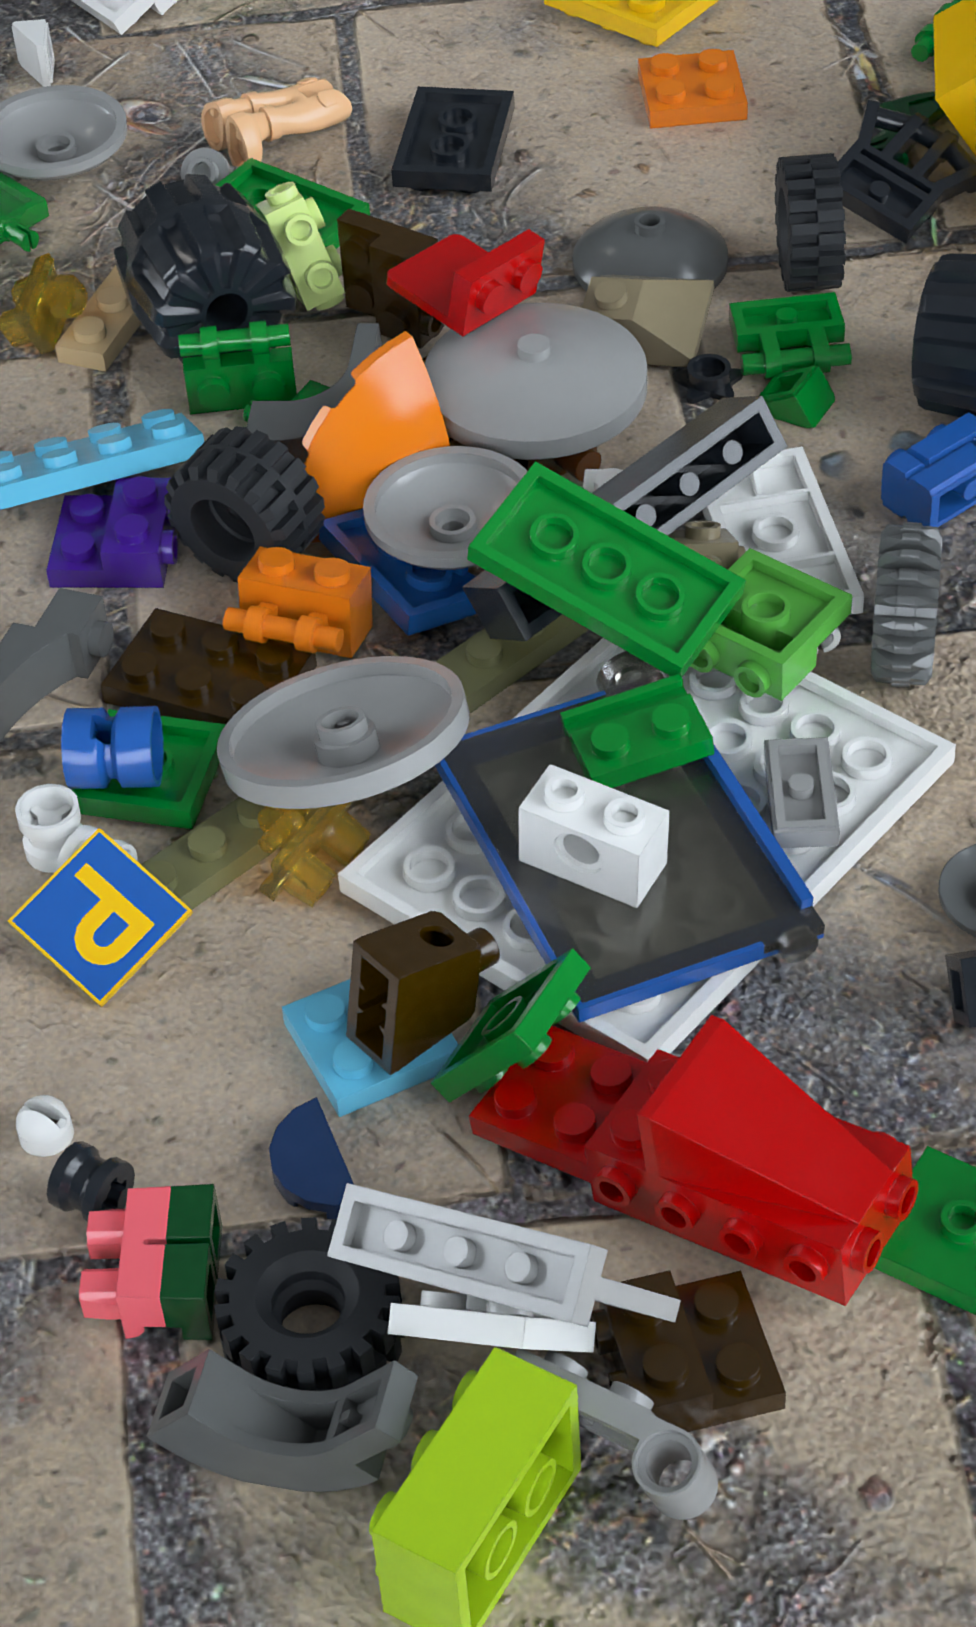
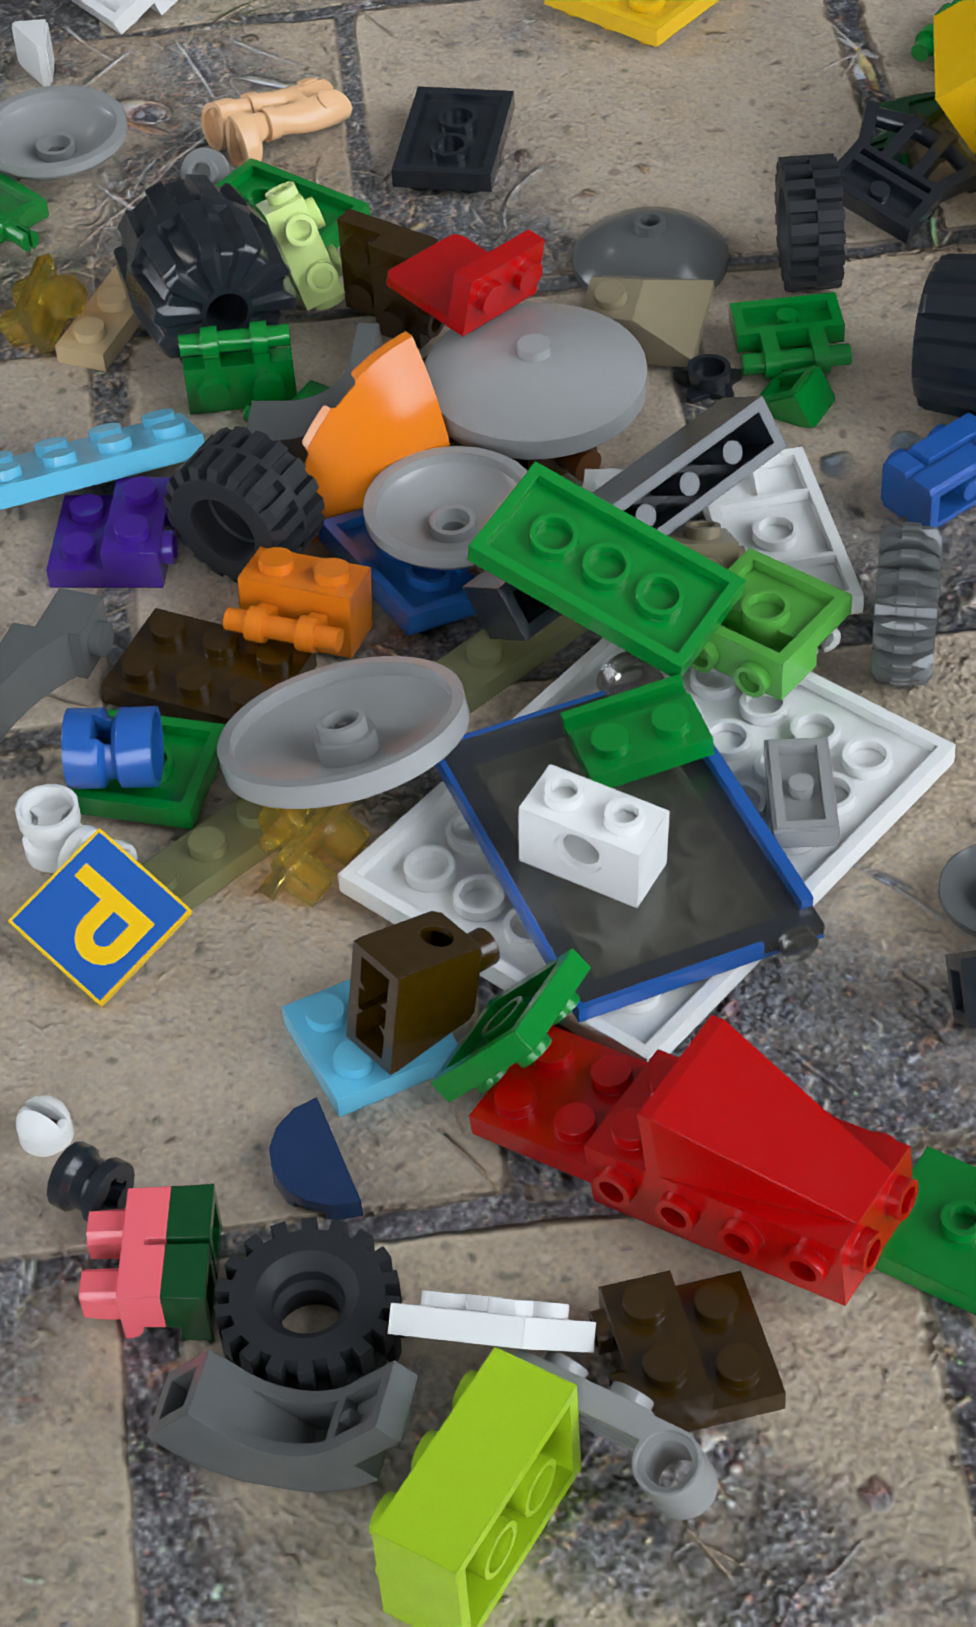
(483, 1258): light grey fence -> none
(692, 88): orange plate -> none

